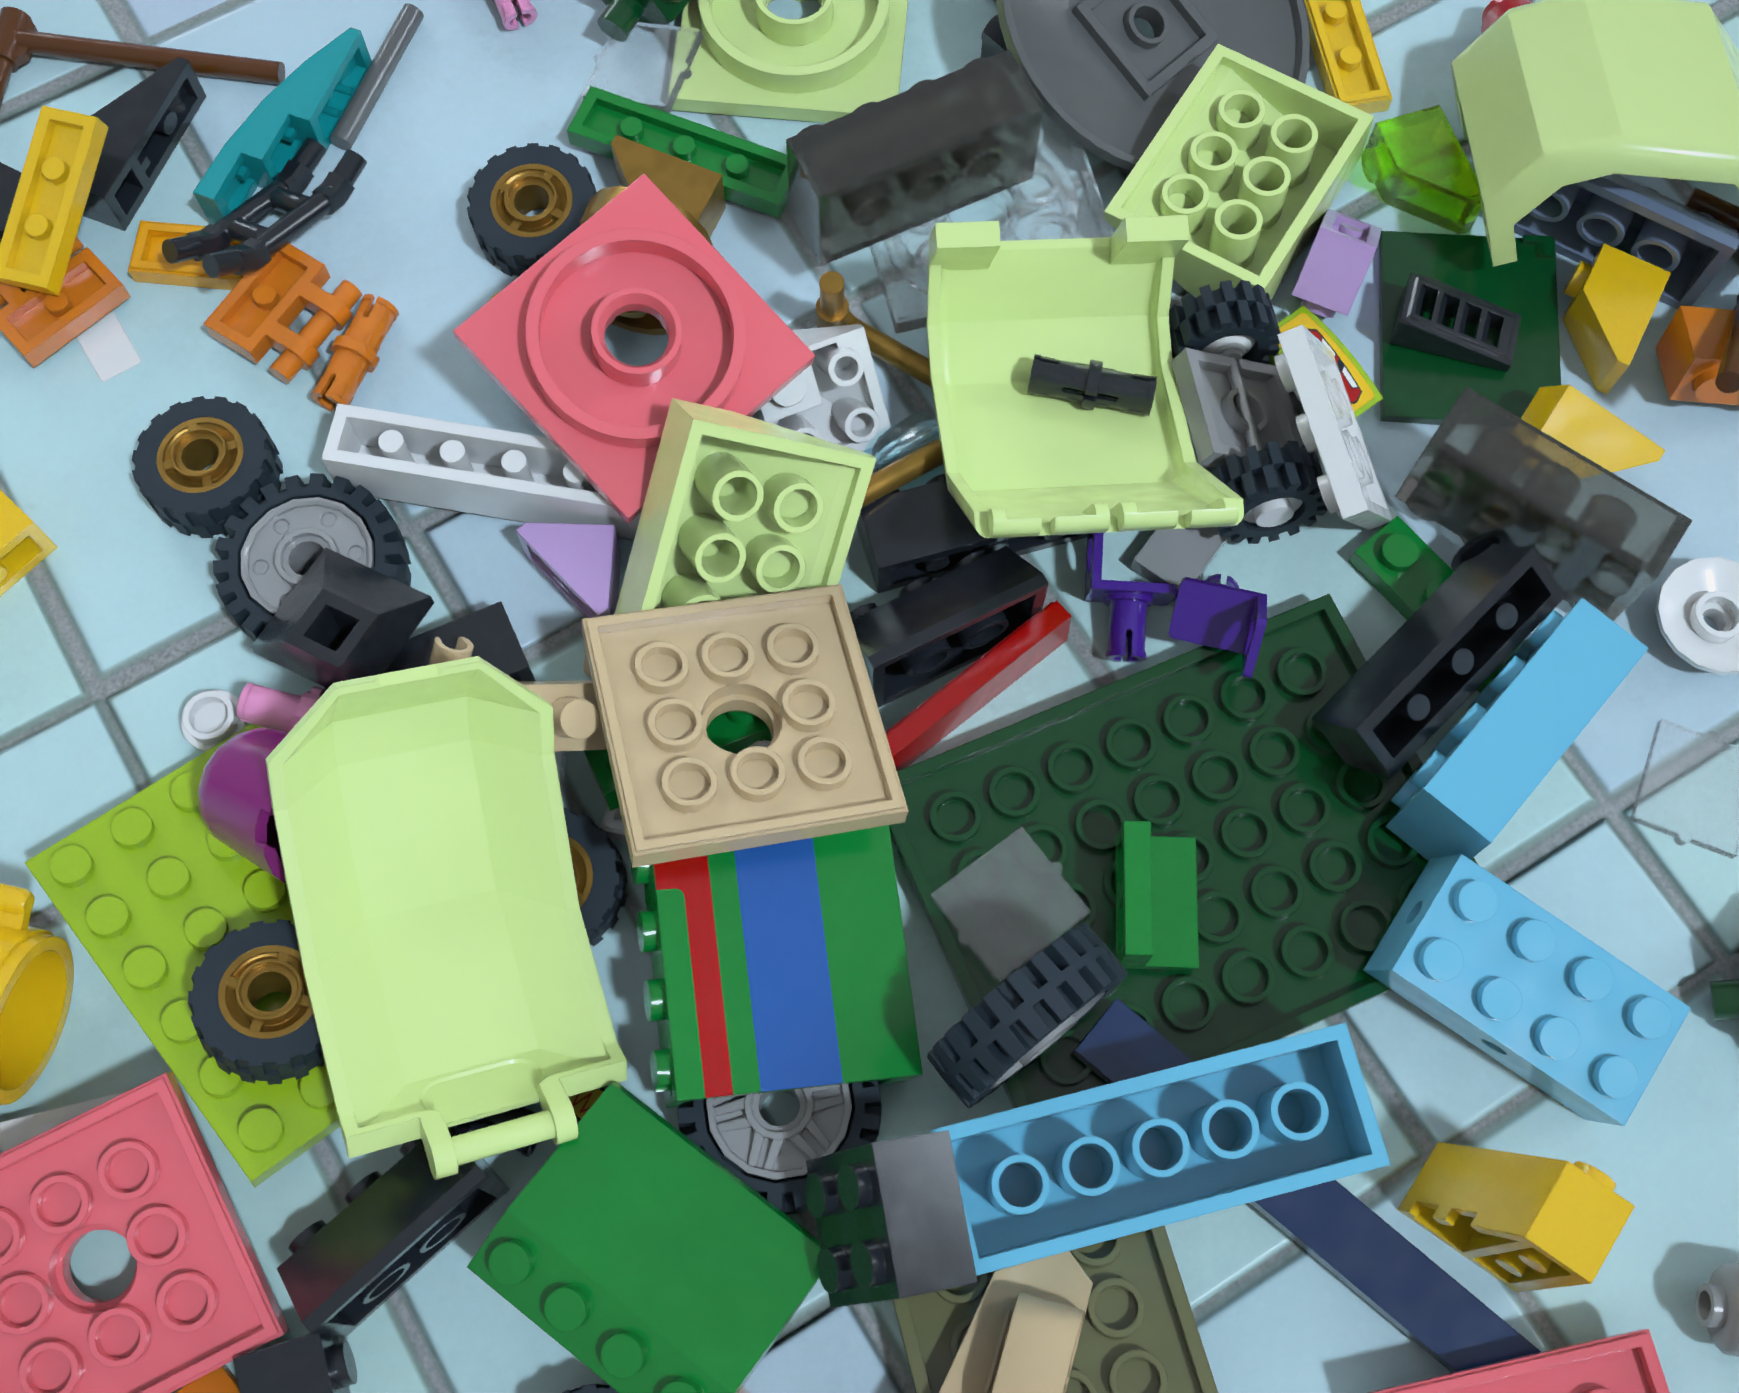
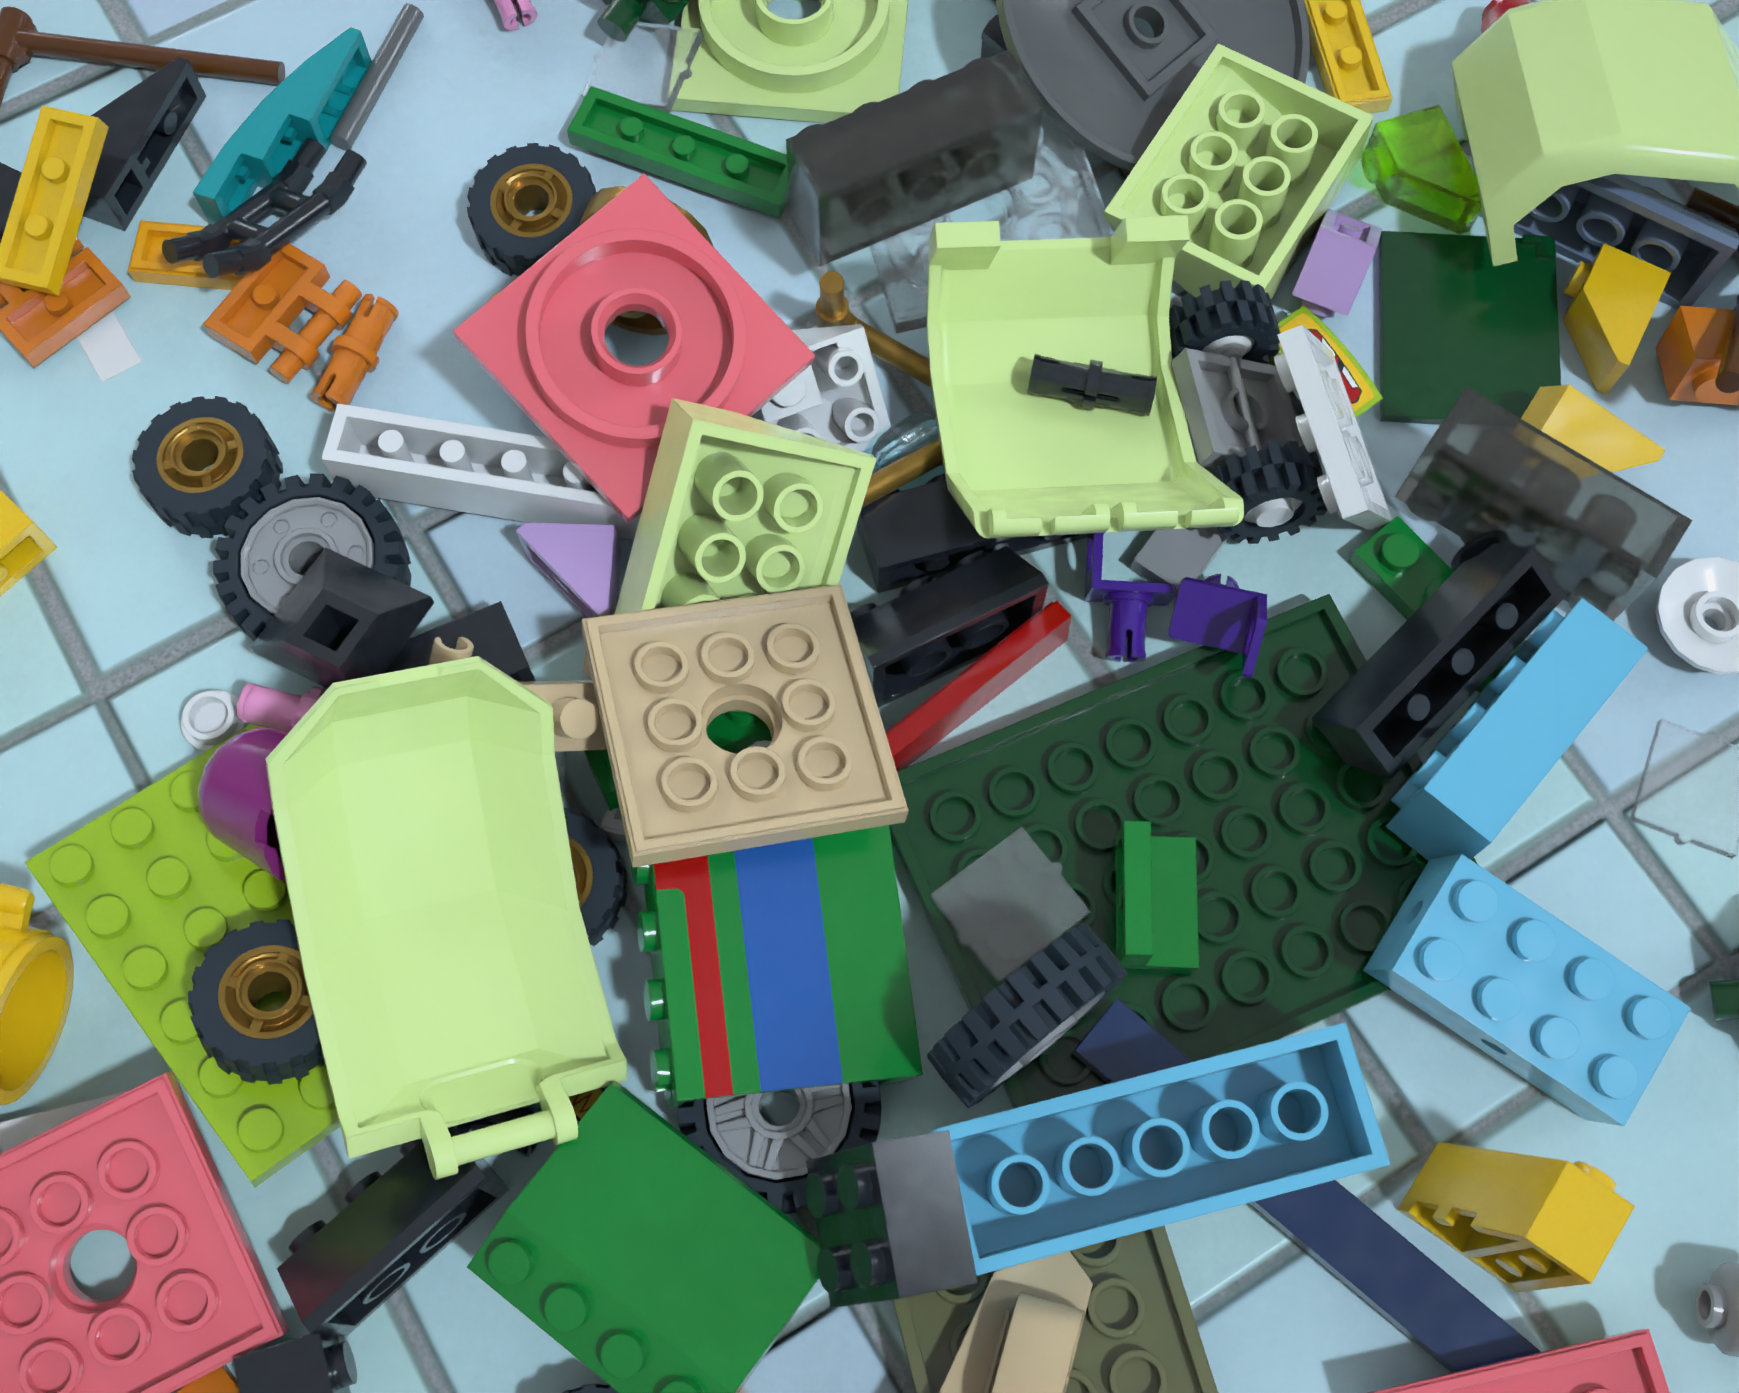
(682, 182): pearl gold slope -> none
(1431, 336): black slope -> none

